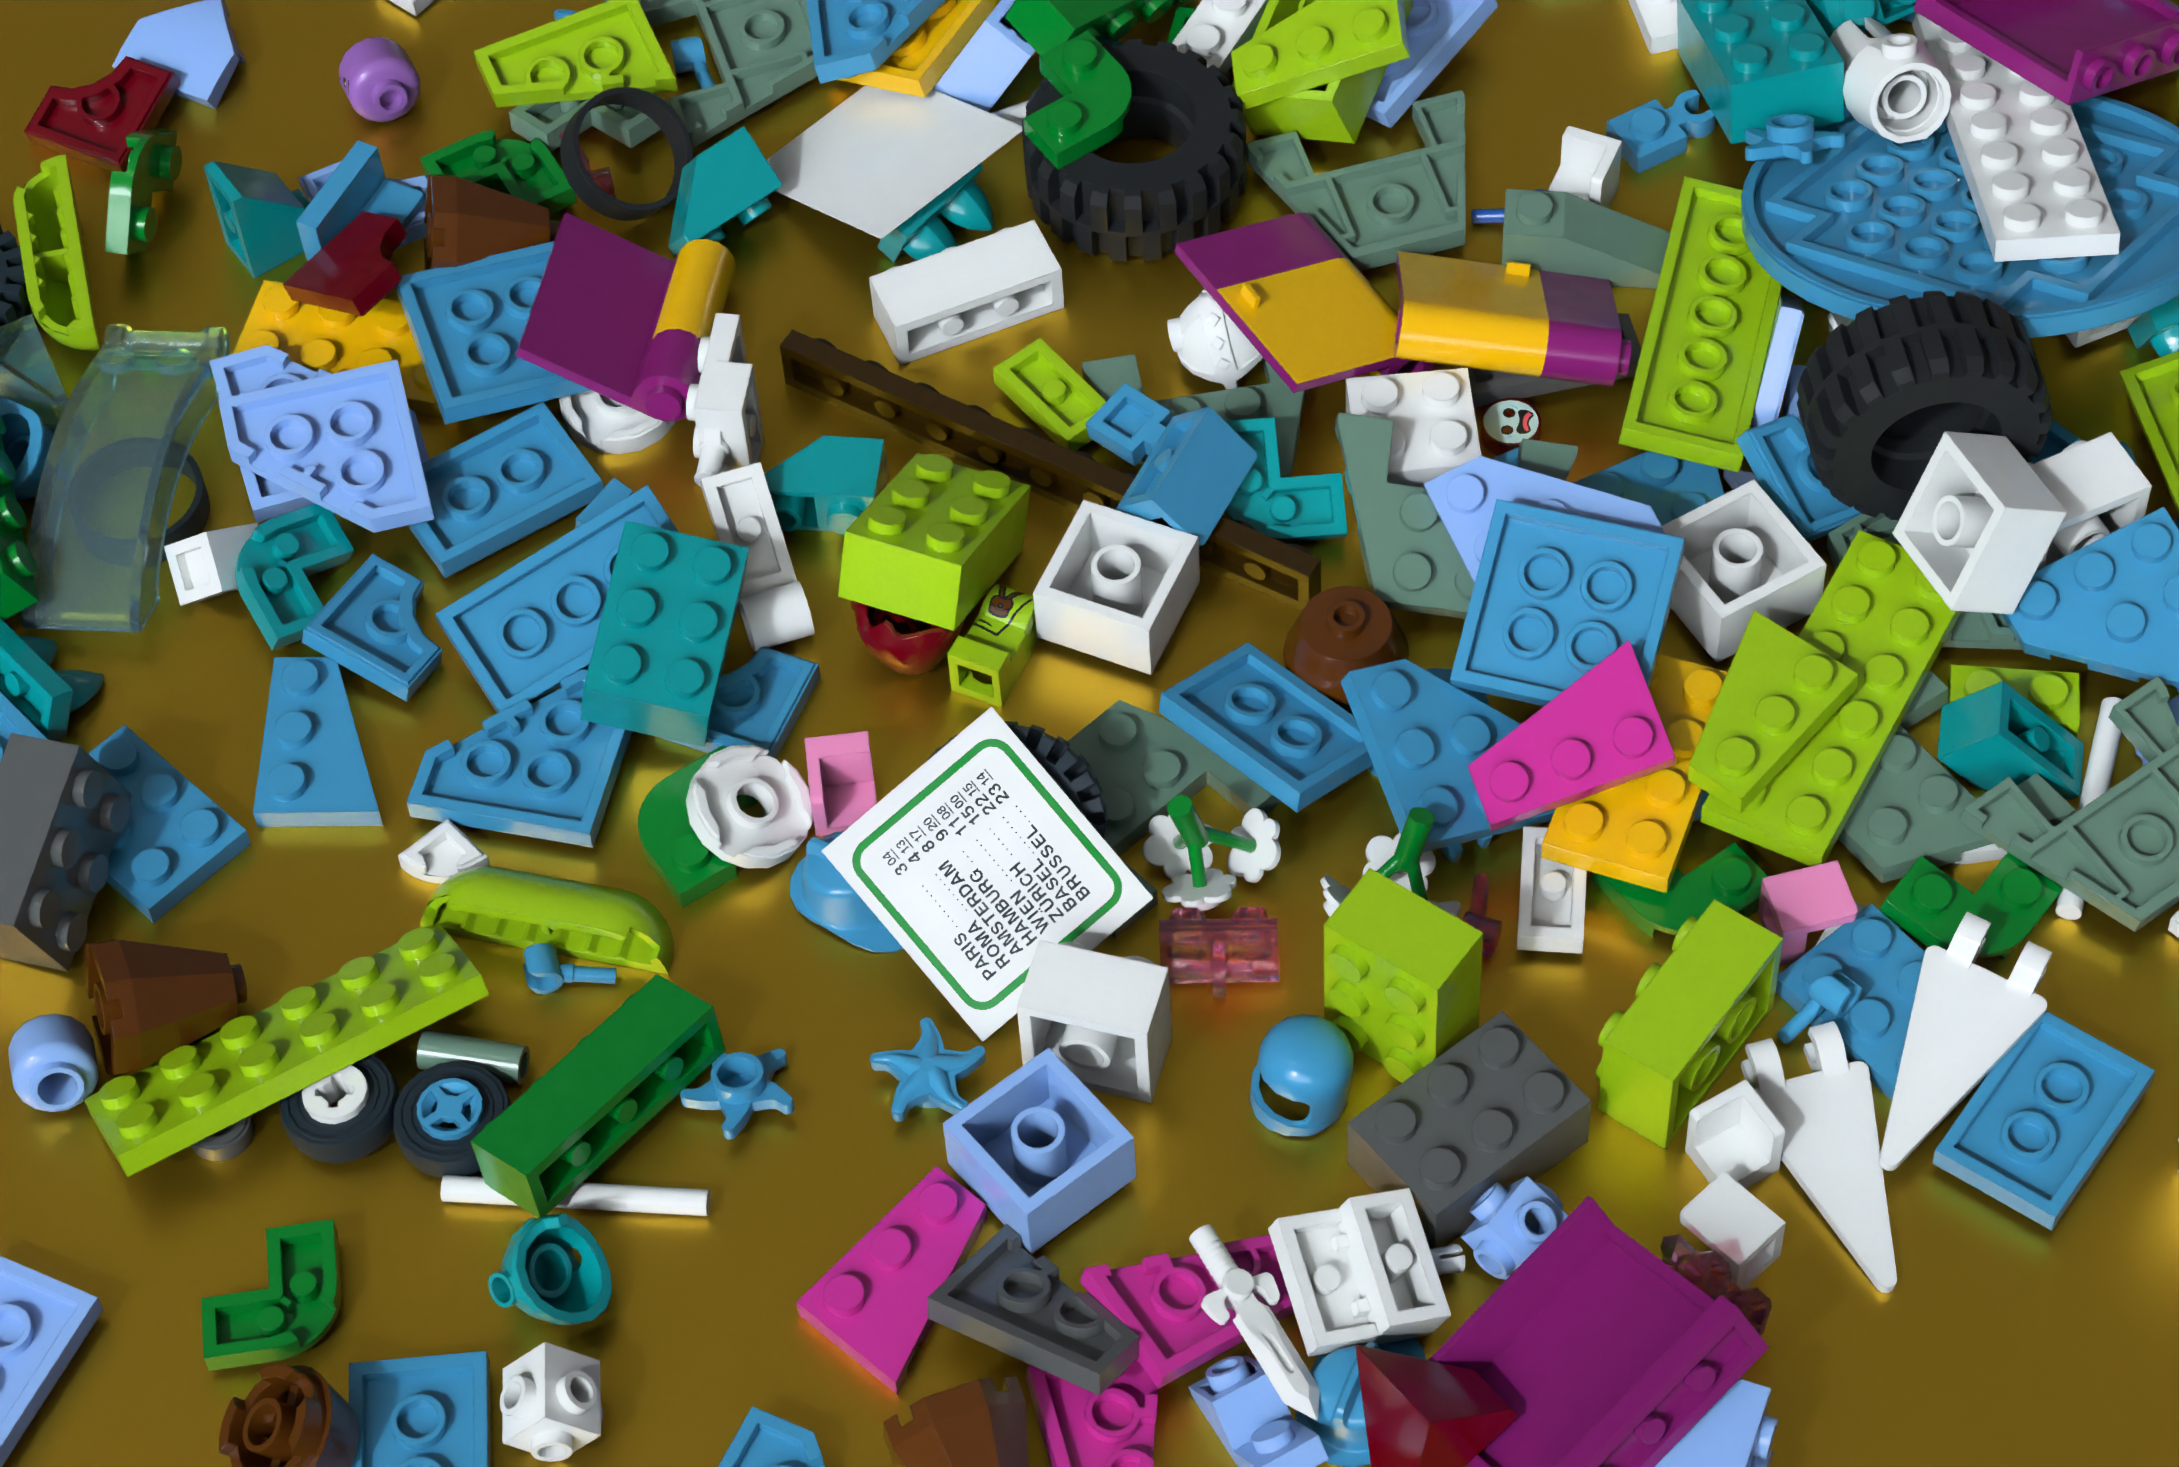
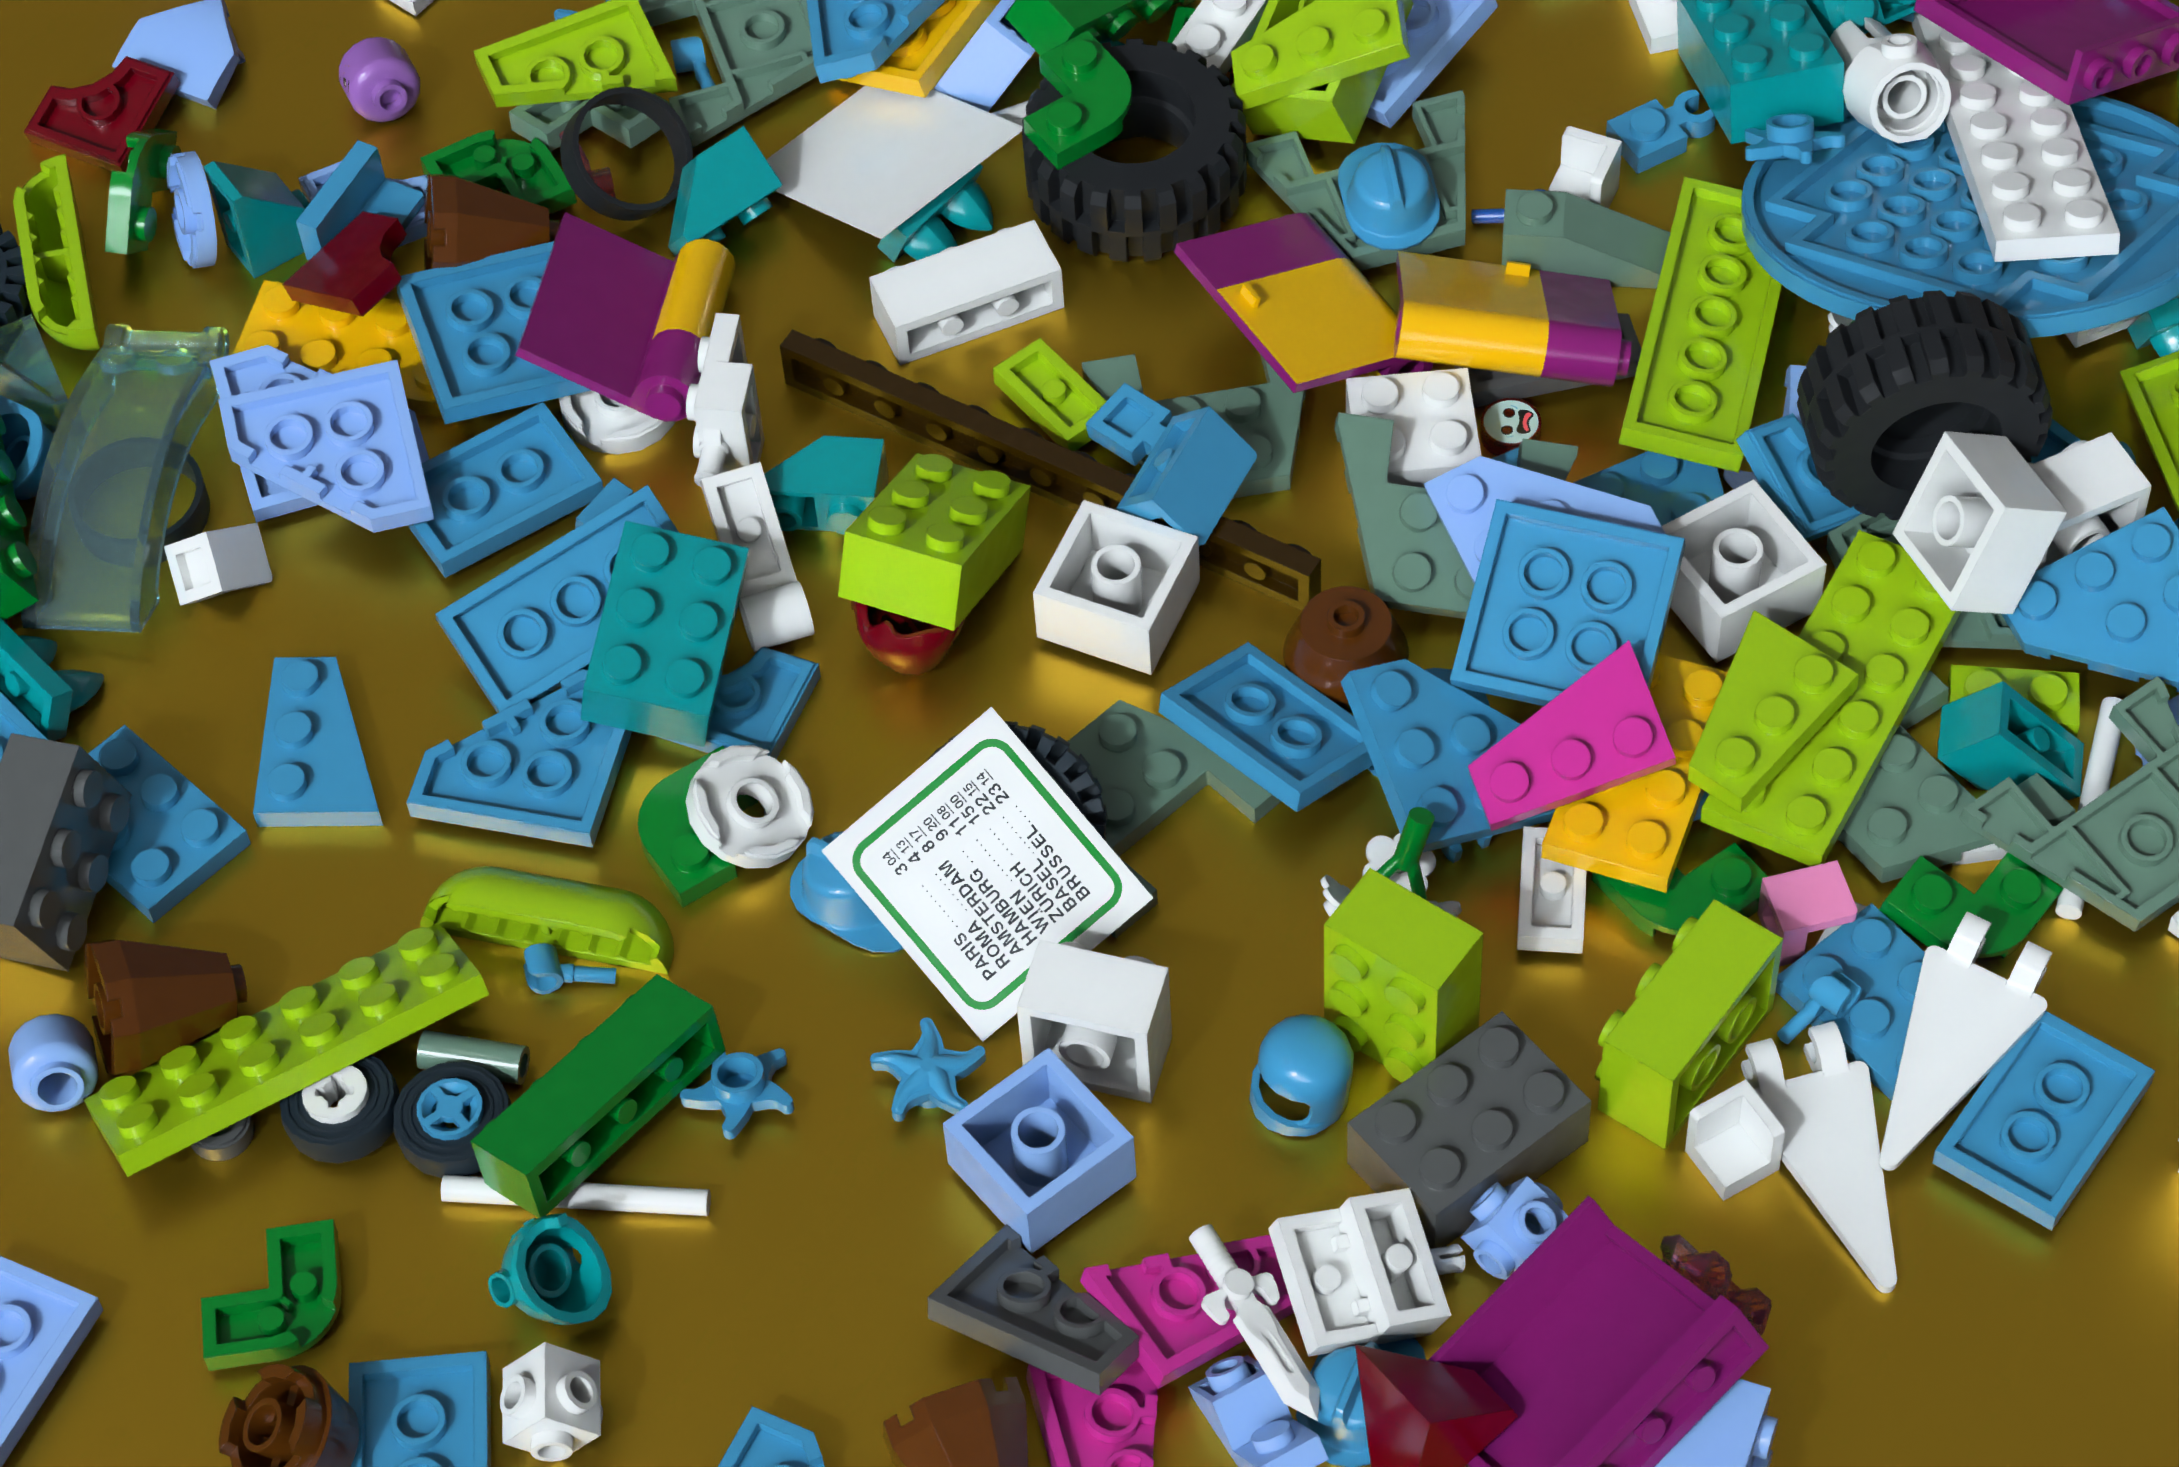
(193, 209): none -> light blue tile
(276, 566): teal plate -> none
(375, 629): dark azure tile -> none
(441, 854): white tile -> none
(840, 780): bright pink panel -> none
(878, 1291): dark pink wing -> none
(995, 645): lime leg -> none
(1182, 846): white plant -> none
(1211, 343): white helmet -> none
(1219, 948): clear pink hips -> none
(1286, 506): teal plate -> none
(1389, 195): none -> dark azure piece
(1477, 915): clear pink hand -> none
(1735, 1227): white panel -> none
(1778, 359): light blue tile -> none

